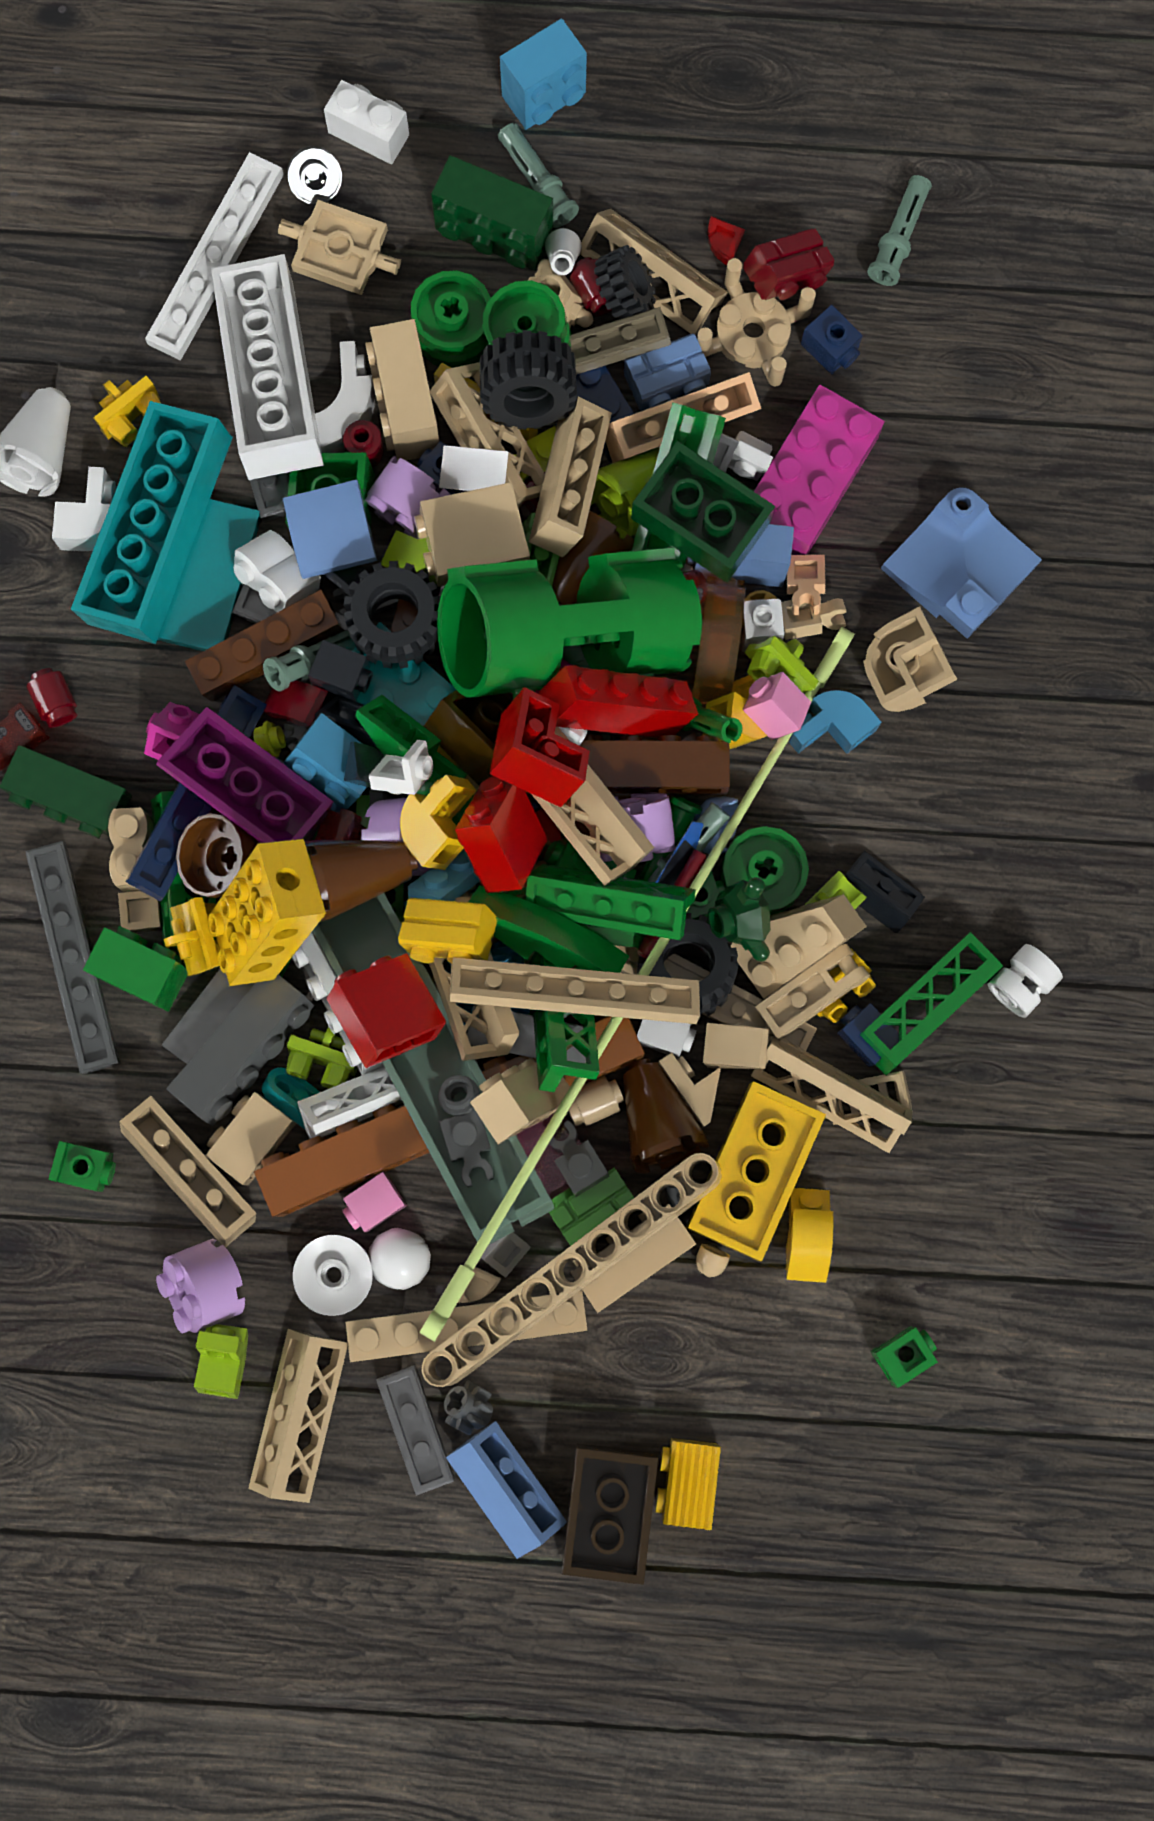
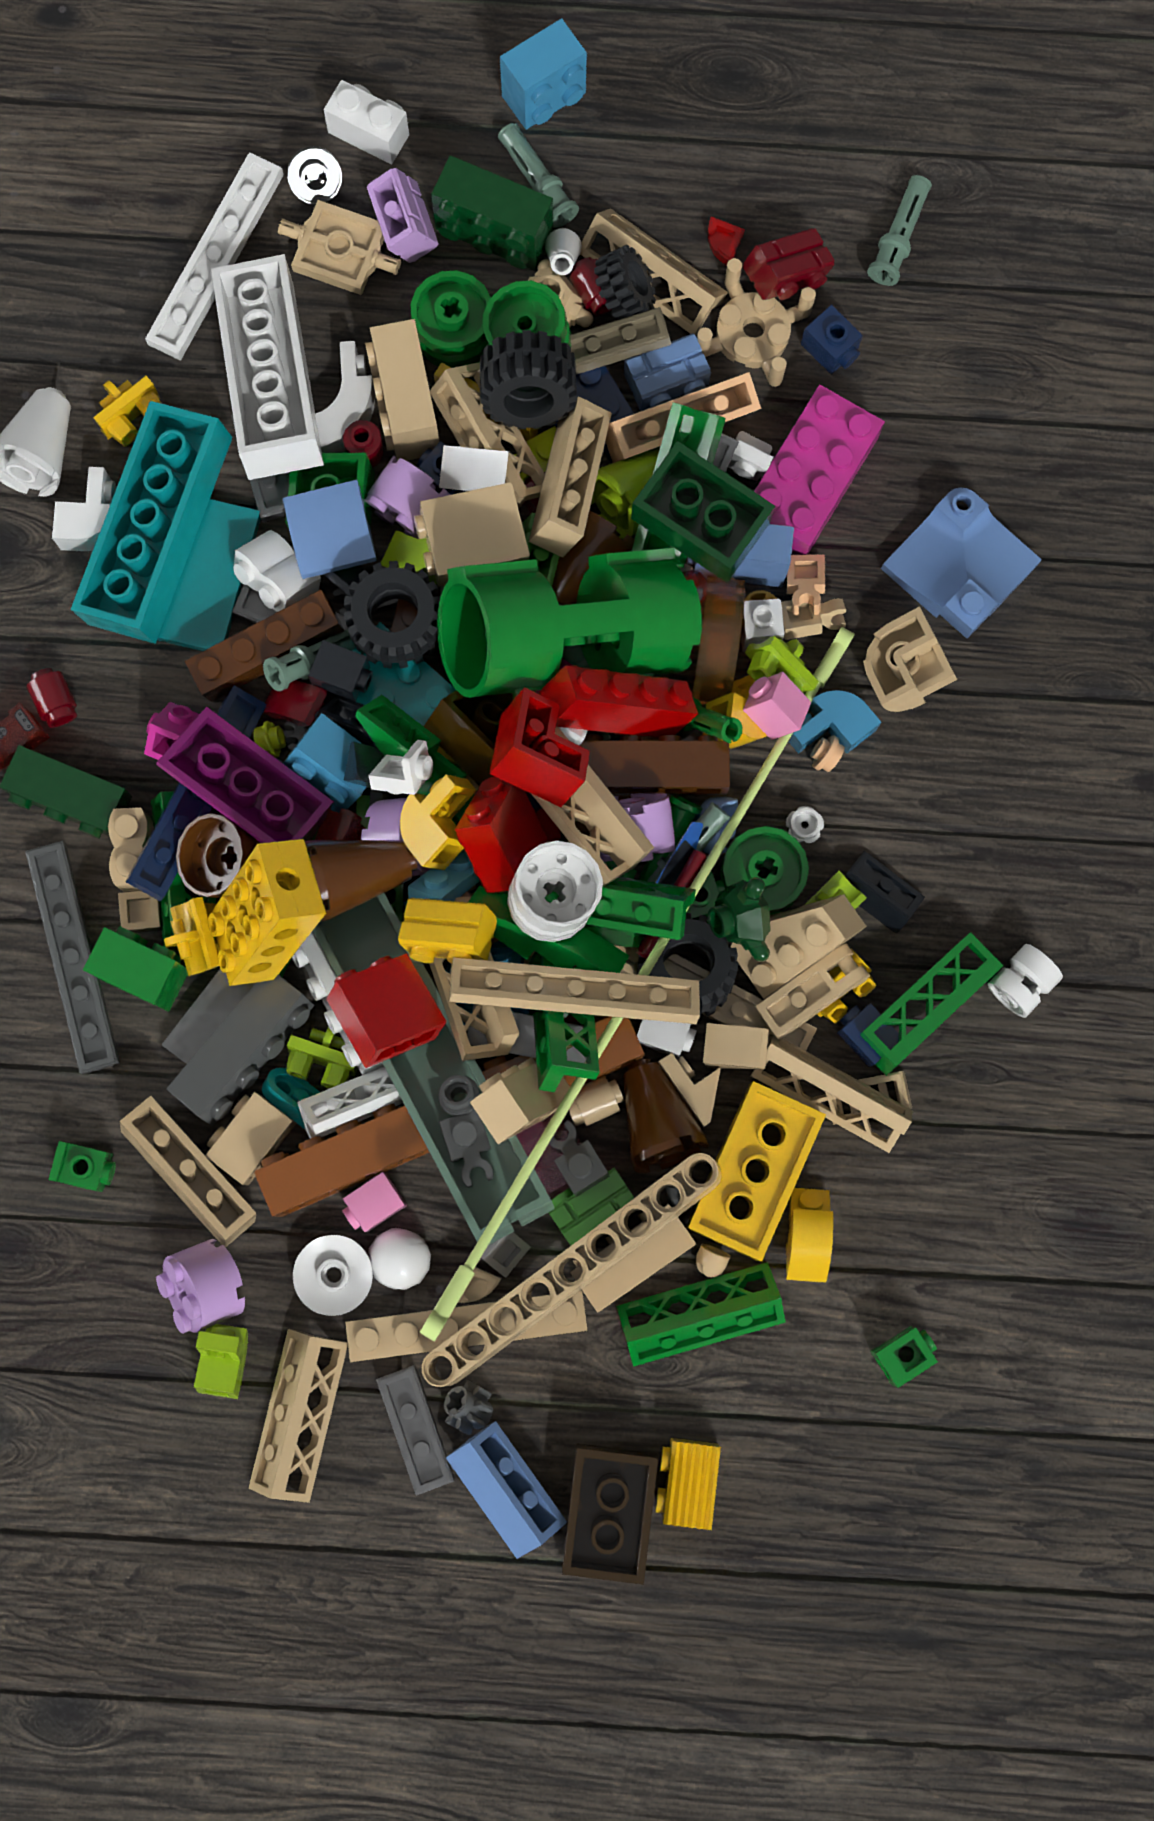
(402, 215): none -> lavender brick
(560, 869): none -> white wheel
(703, 1321): none -> green fence
(808, 815): none -> white plate
(827, 753): none -> light nougat plate

